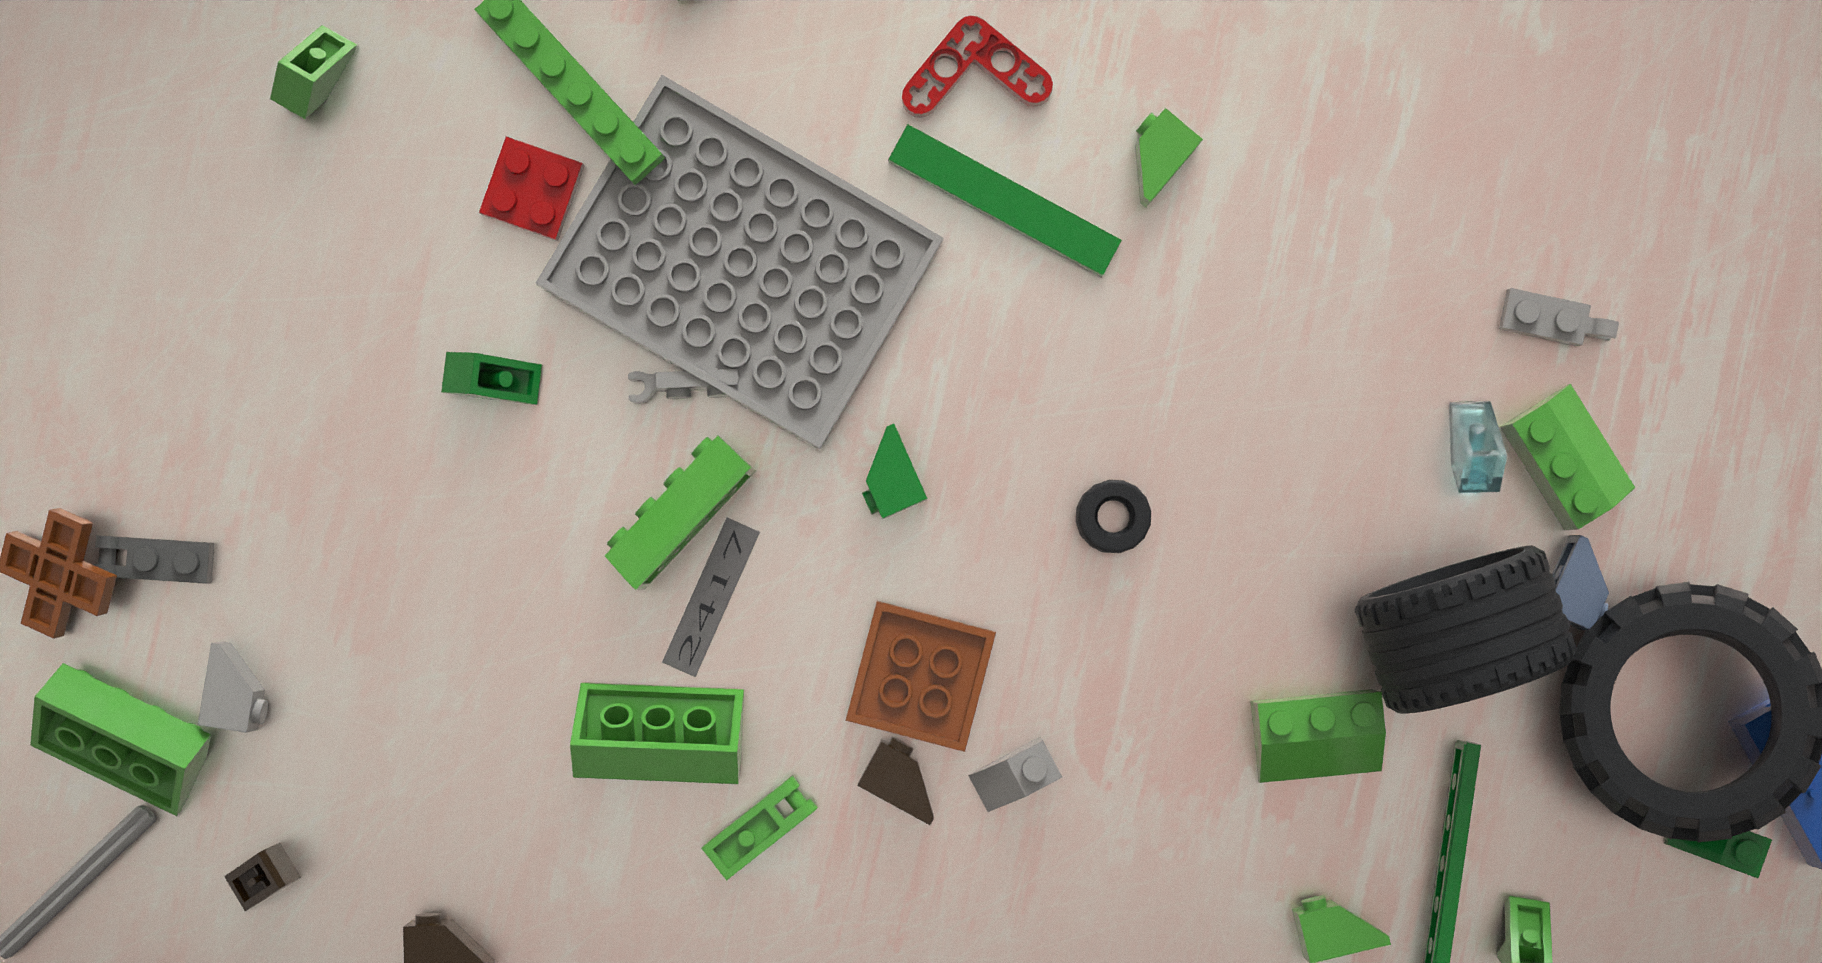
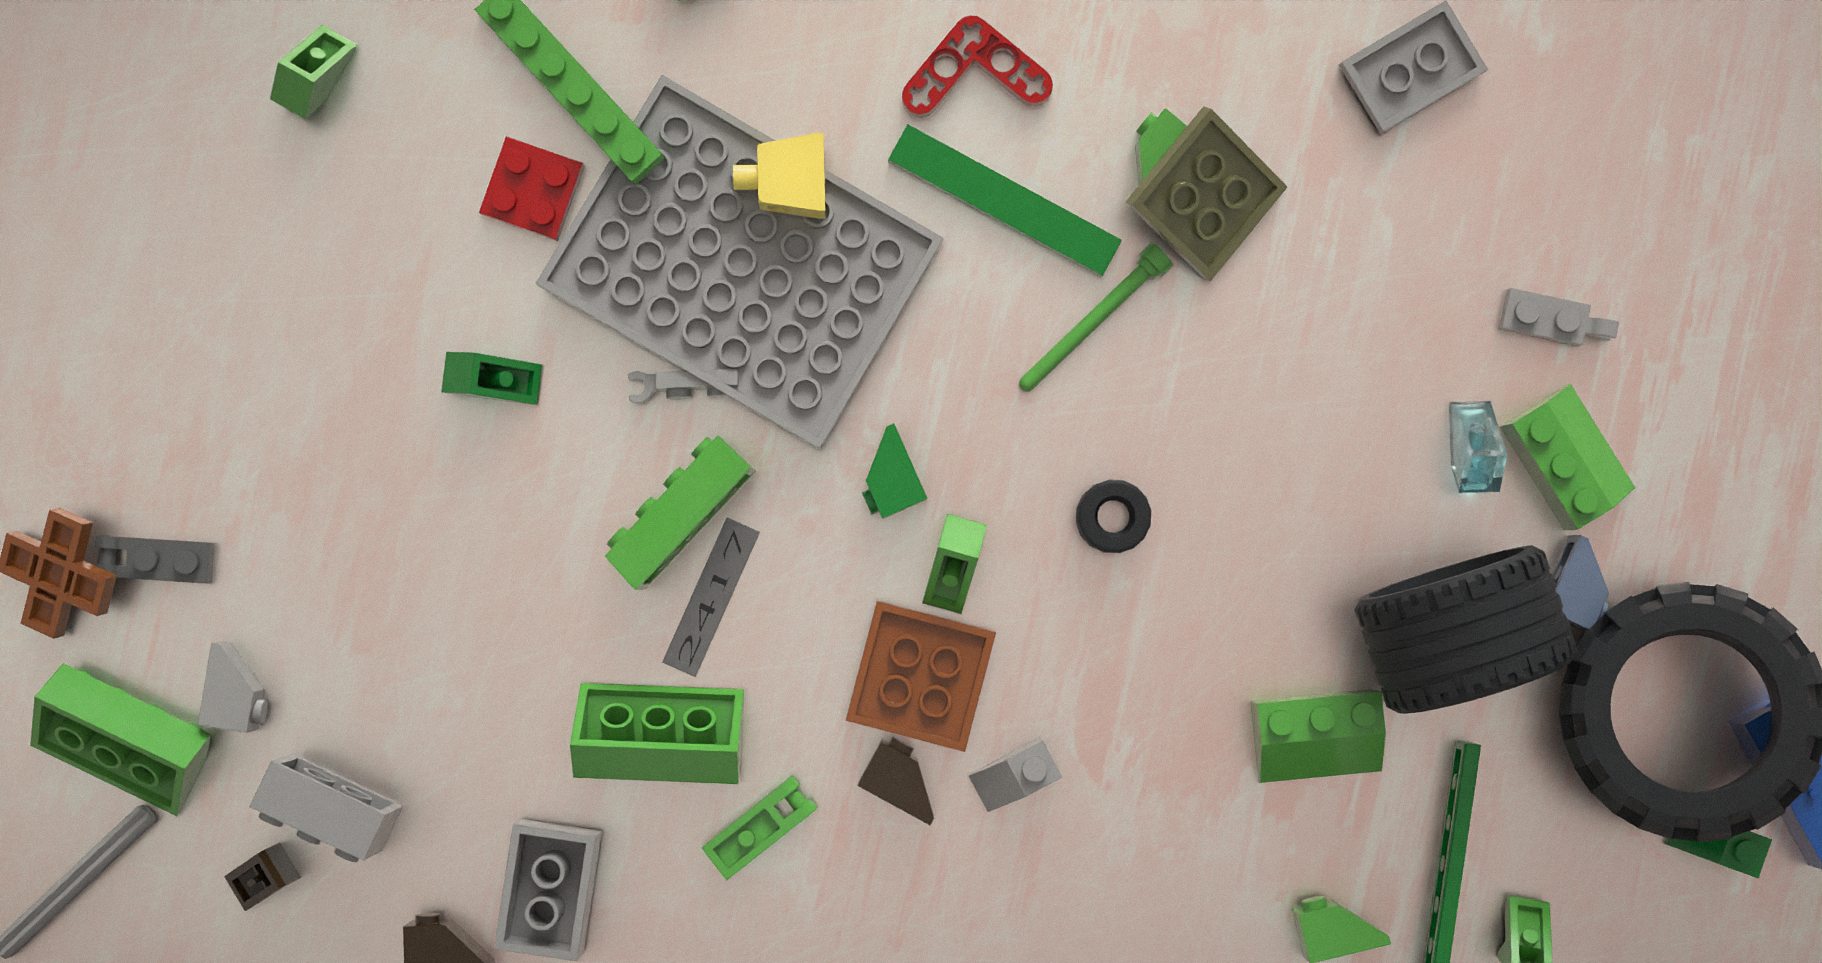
(325, 808): none -> light grey brick
(548, 890): none -> light grey brick
(787, 176): none -> light yellow torso
(954, 563): none -> bright green slope
(1150, 265): none -> bright green piece
(1206, 193): none -> olive plate
(1413, 67): none -> light grey plate

